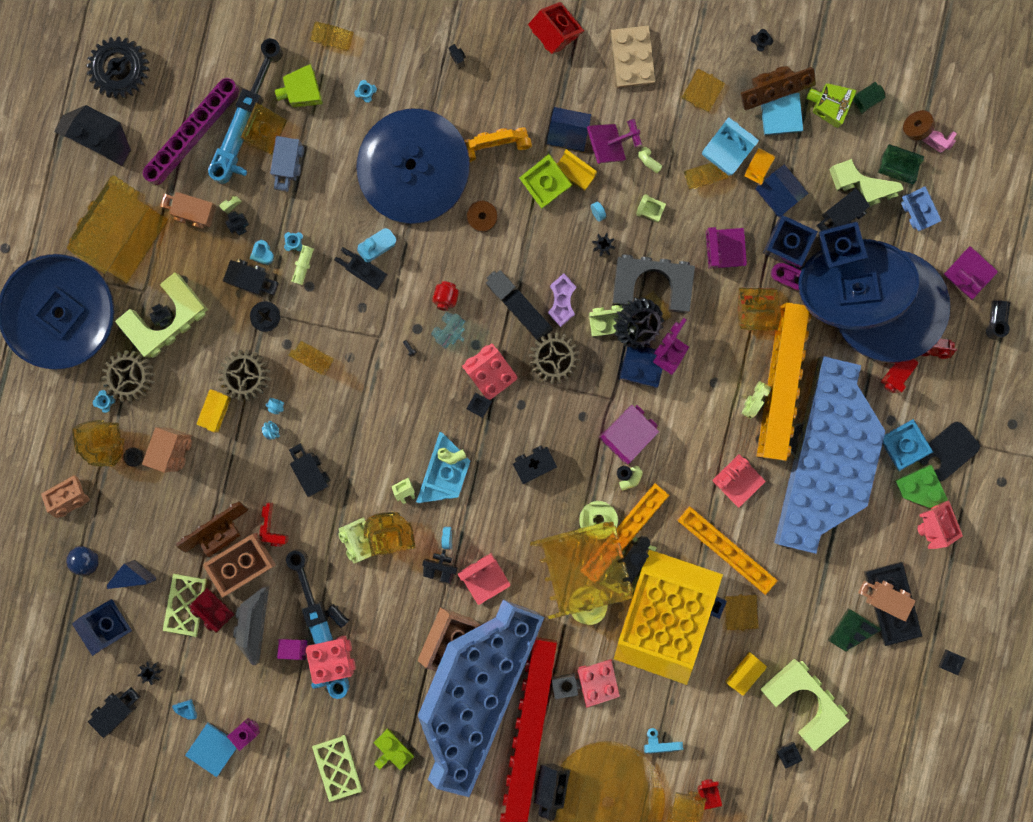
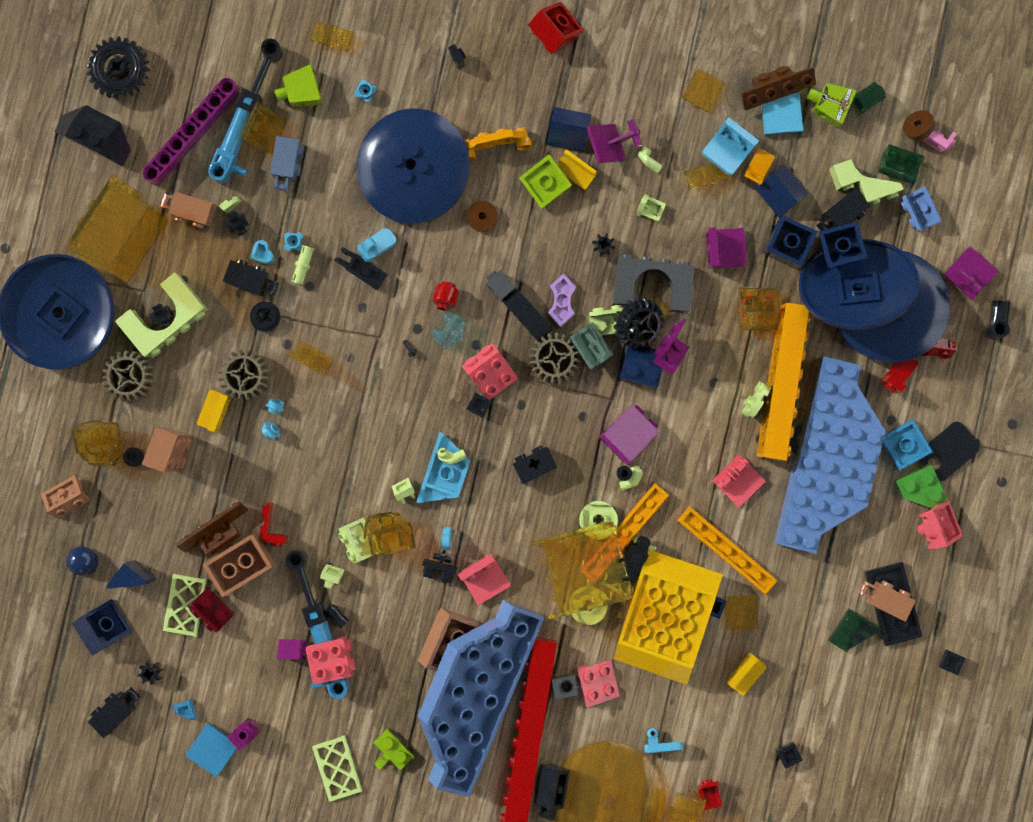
(98, 401): medium azure plate -> none
(251, 625): dark grey wedge -> none
(309, 471): black brick -> none
(331, 575): none -> yellowish green tile
(591, 345): none -> sand green hinge
(598, 211): medium azure tile -> none
(632, 56): tan plate -> none
(762, 34): black plate -> none
(788, 277): magenta plate -> none
(829, 716): yellowish green arch -> none

